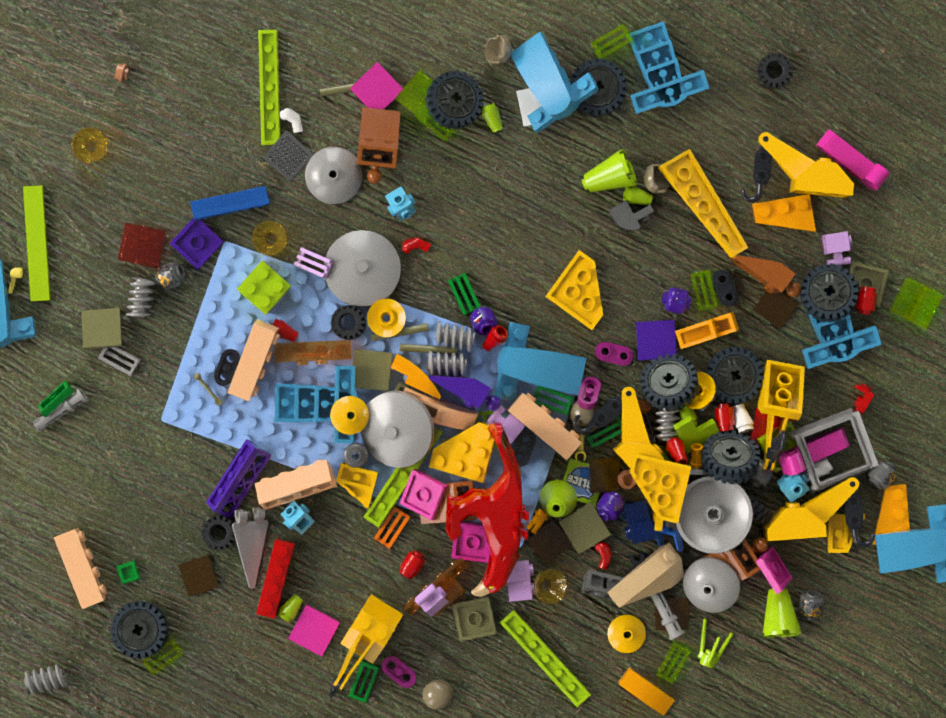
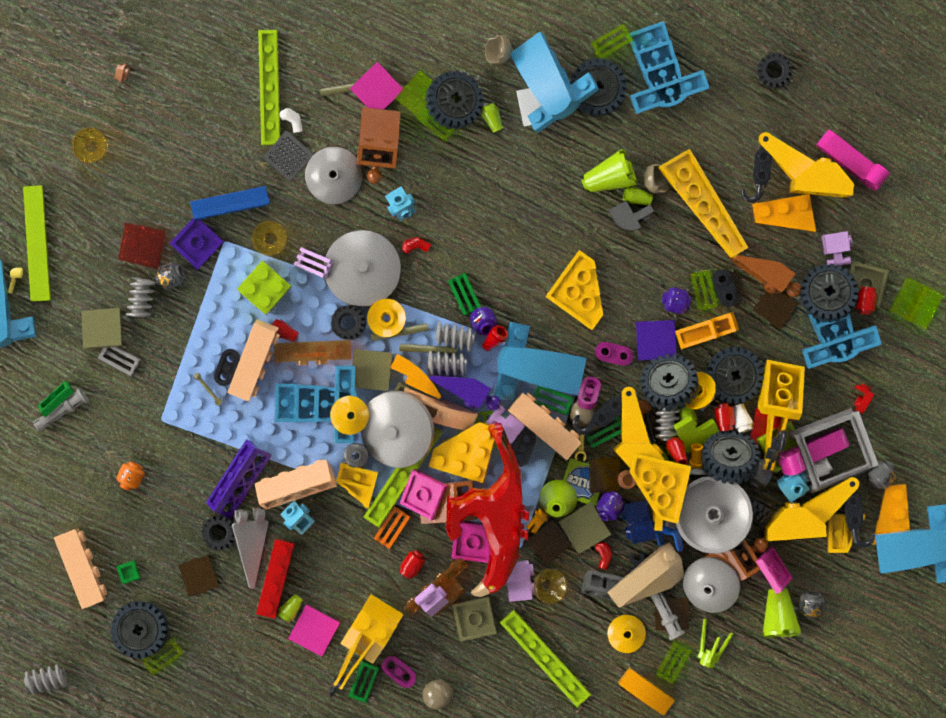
(130, 475): none -> orange head

